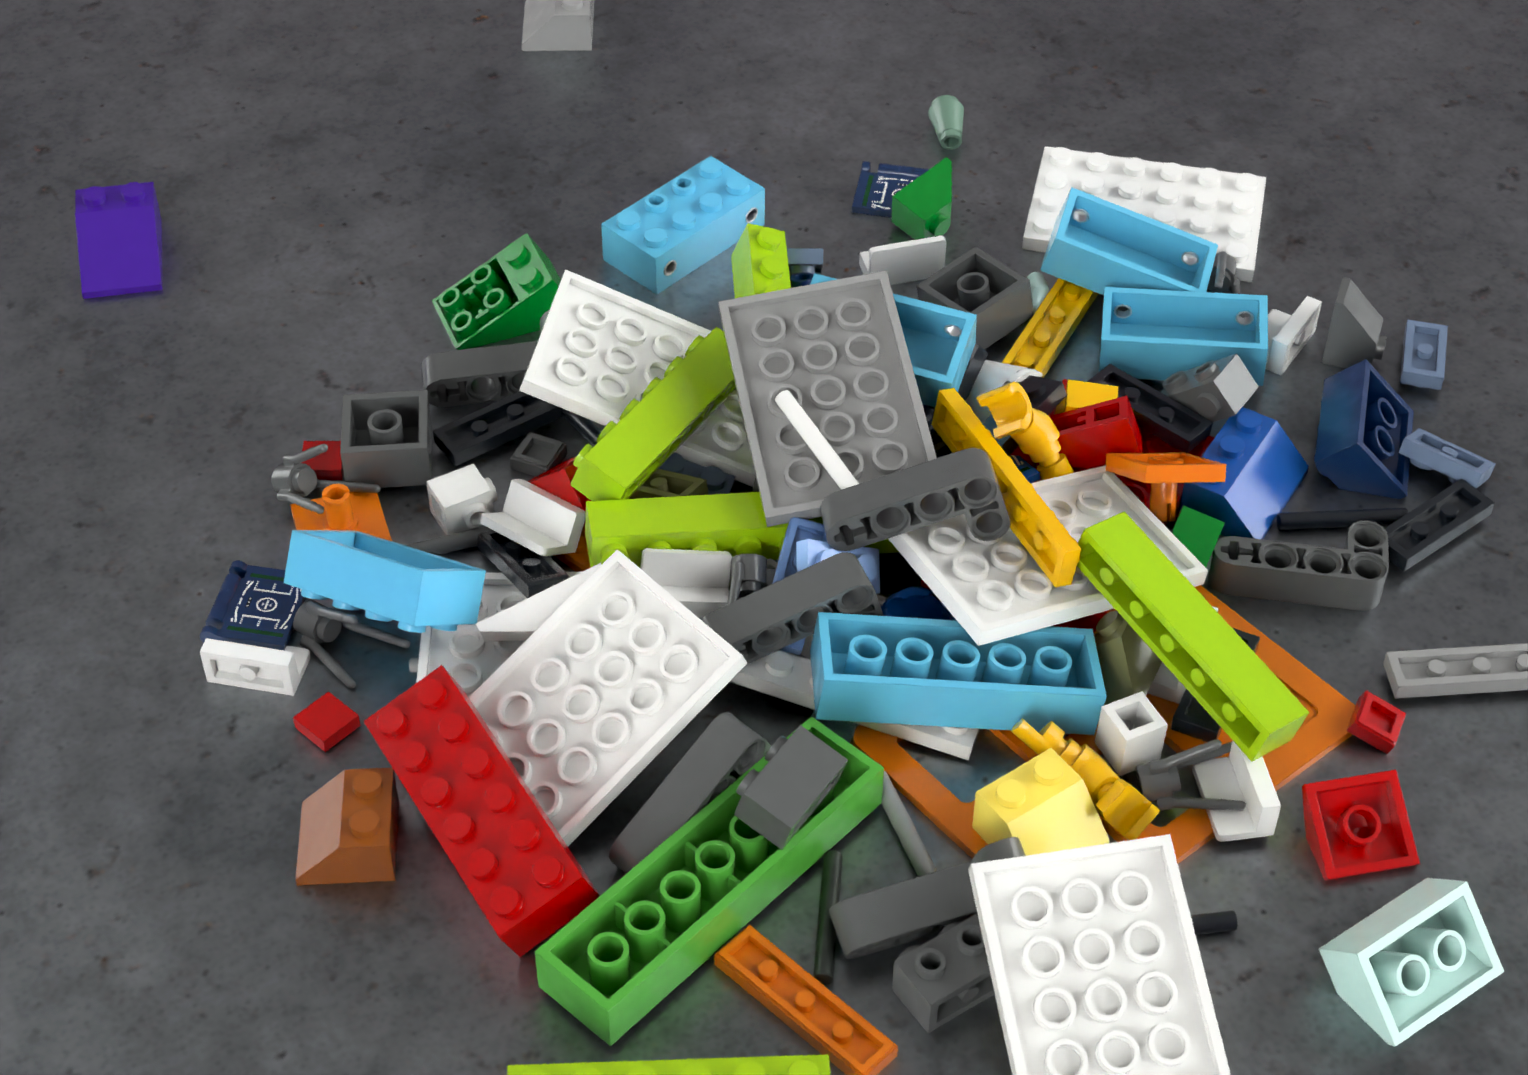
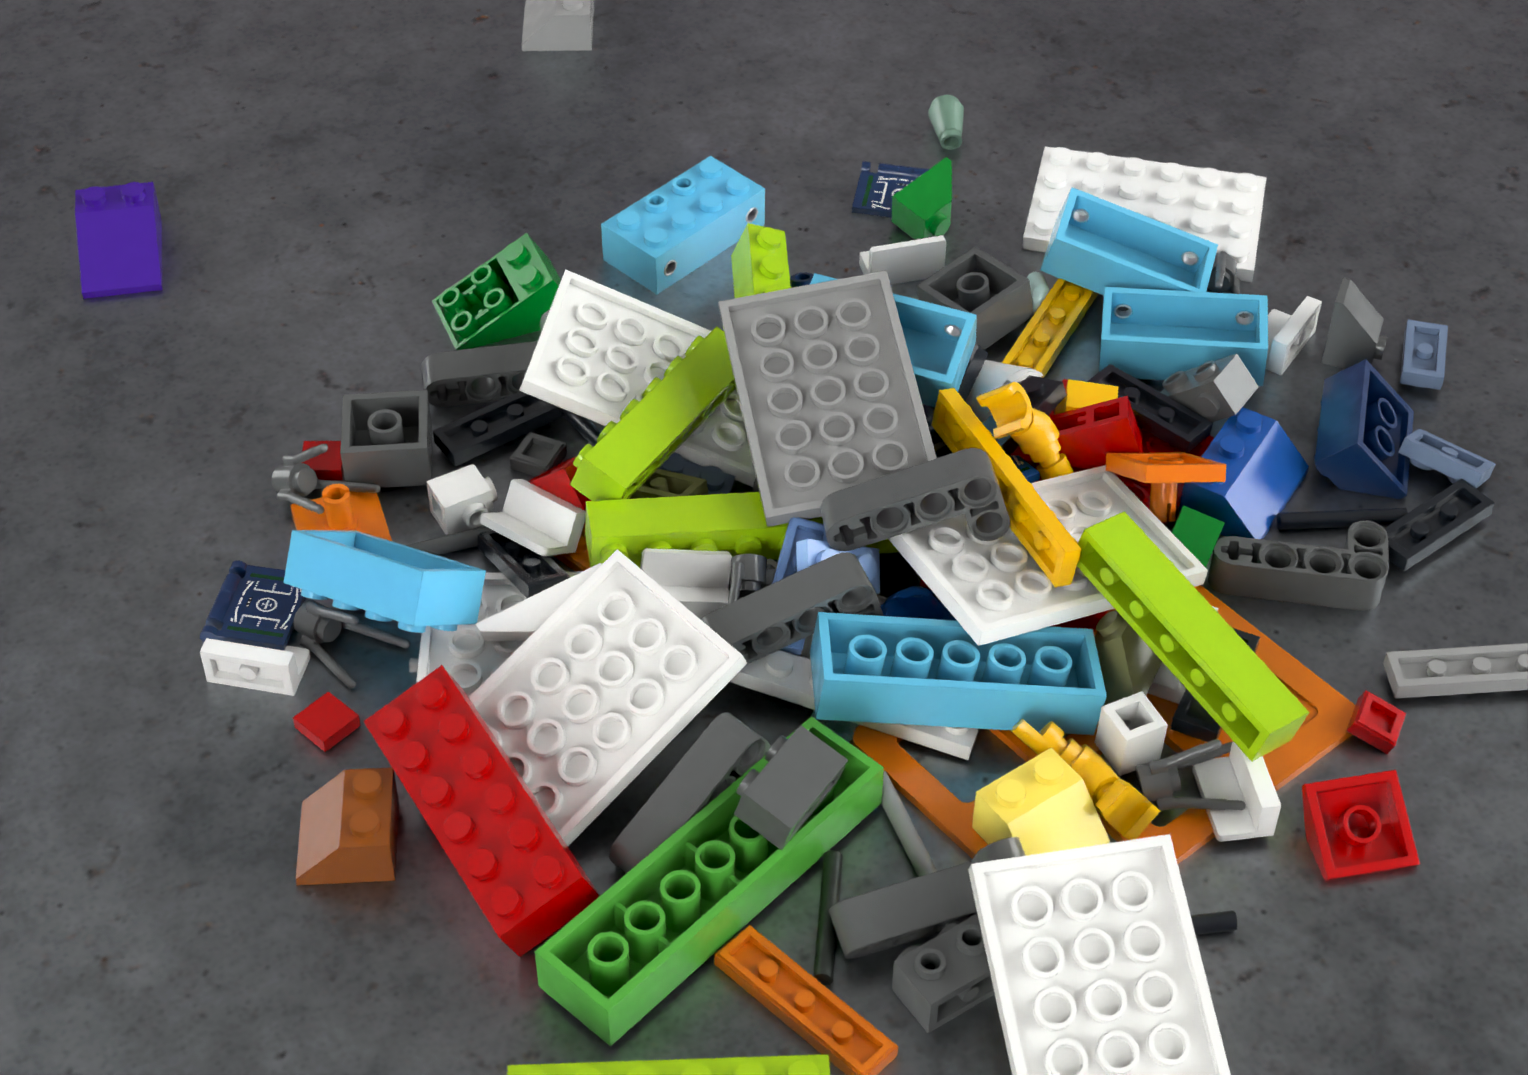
(805, 260): sand blue plate -> none
(815, 440): white bar -> none
(1413, 958): light aqua slope -> none

